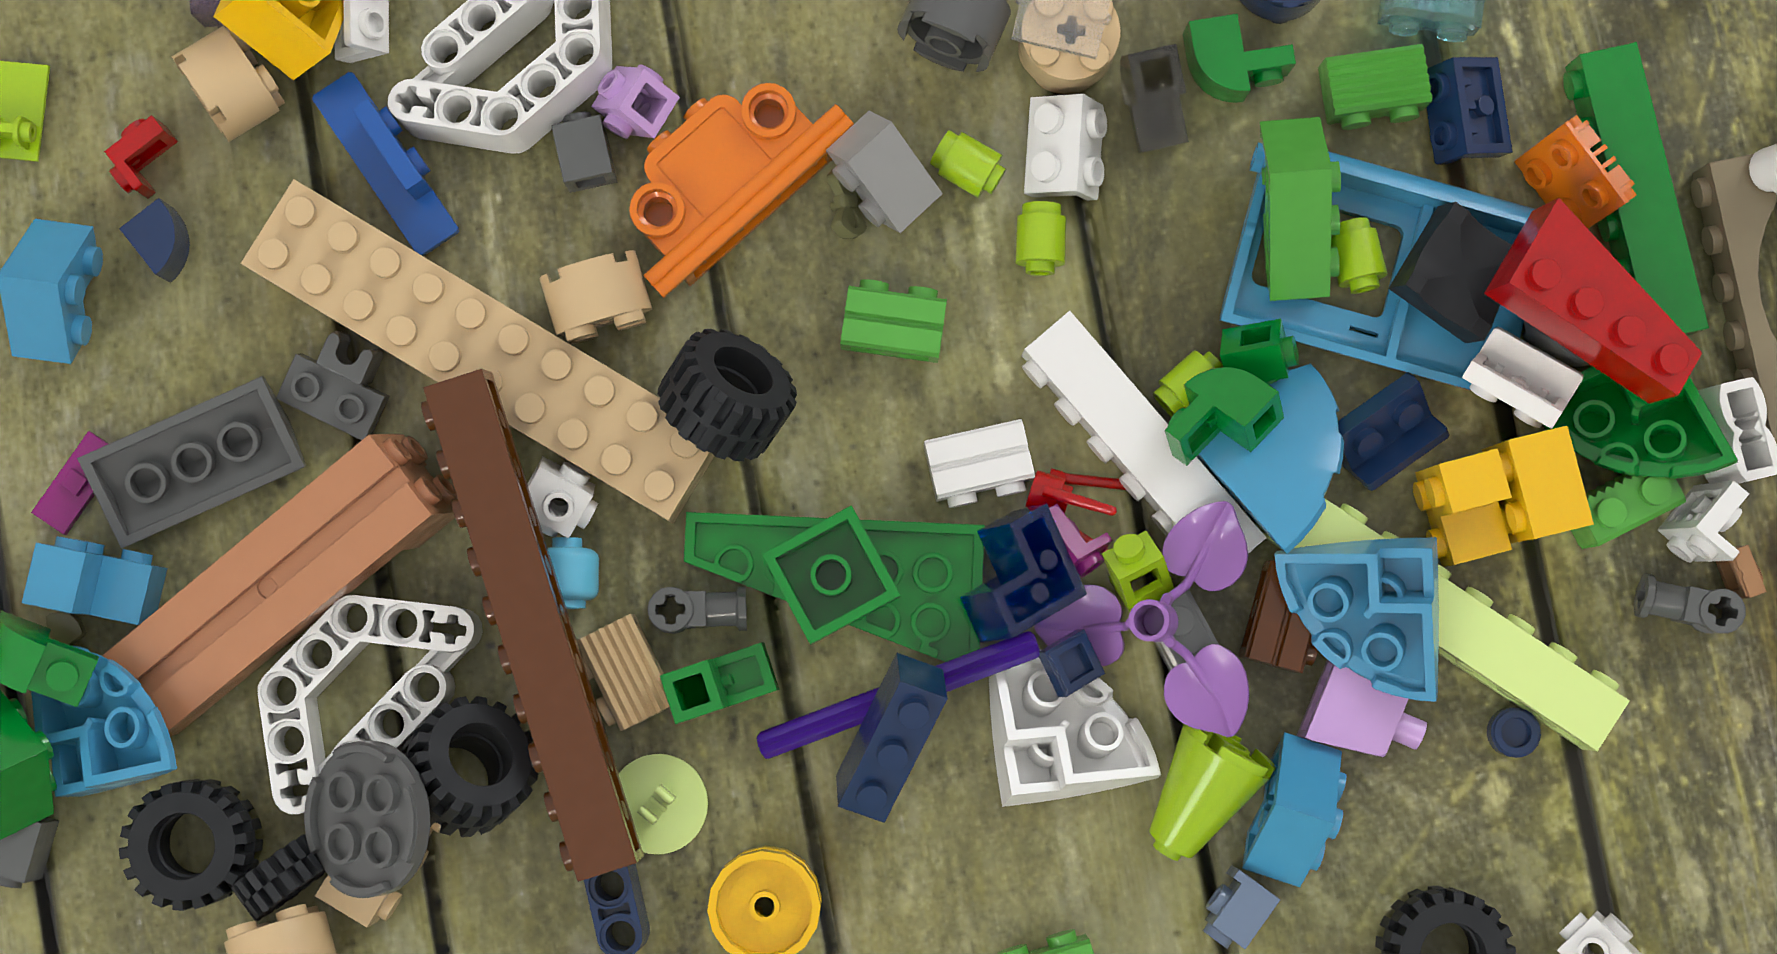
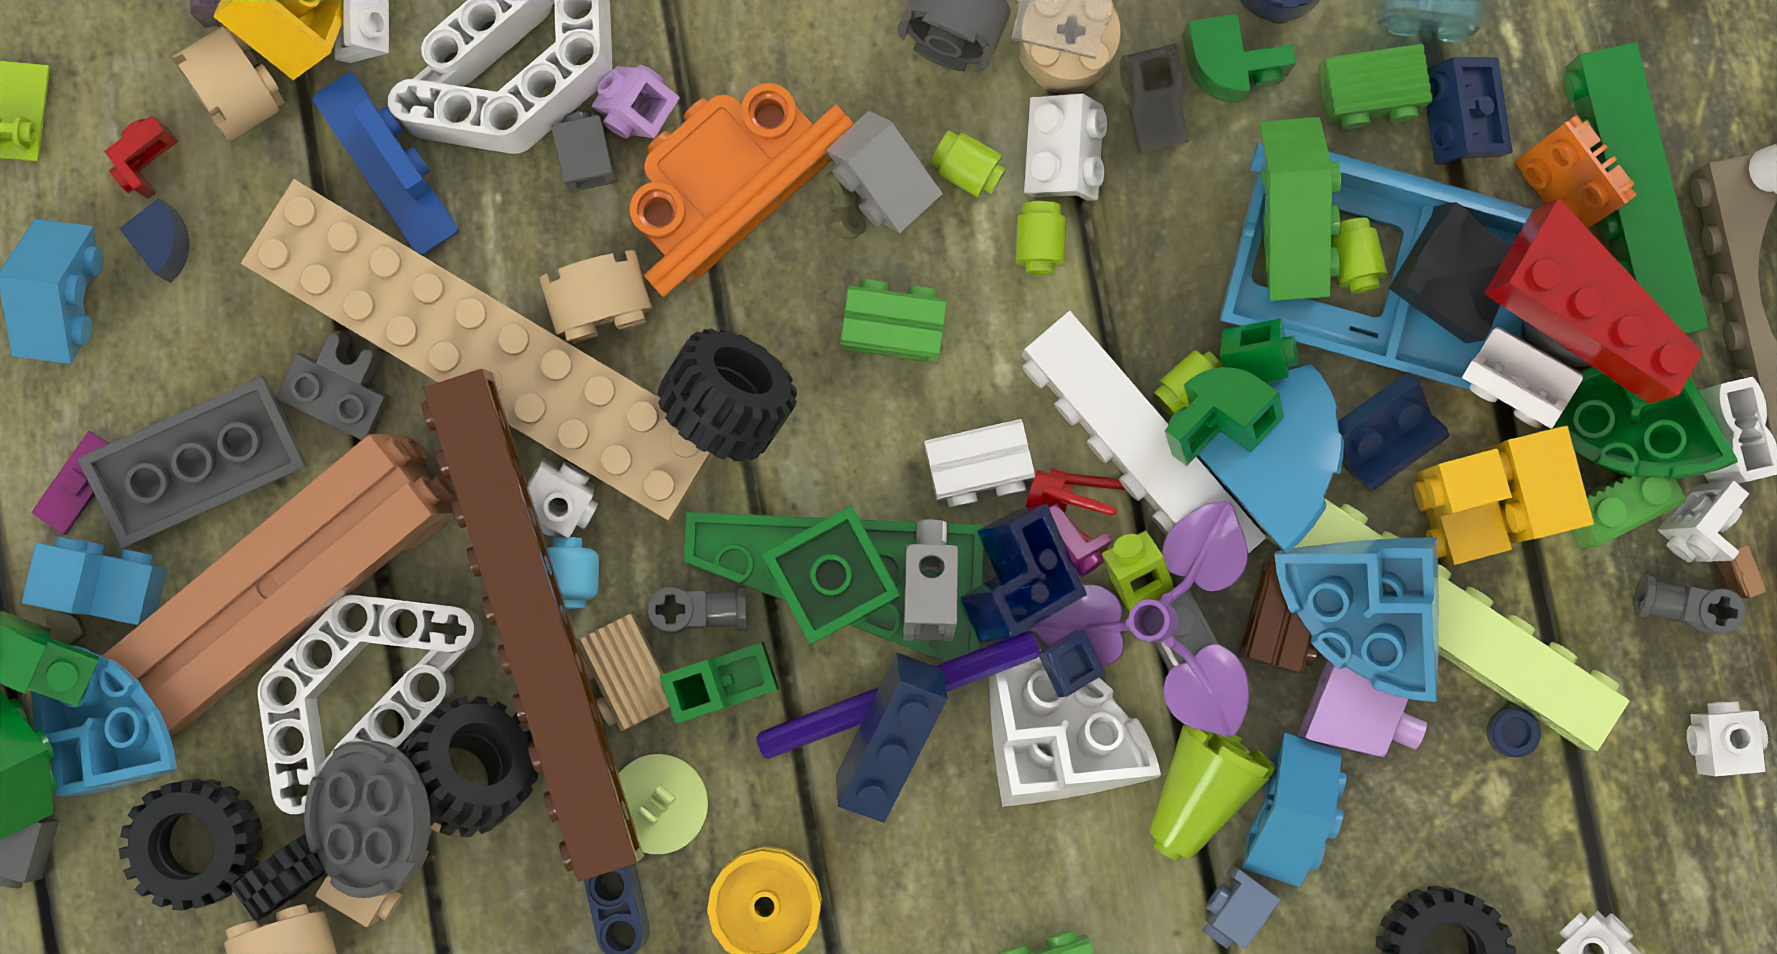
(930, 602): none -> light grey torso
(1727, 740): none -> white brick

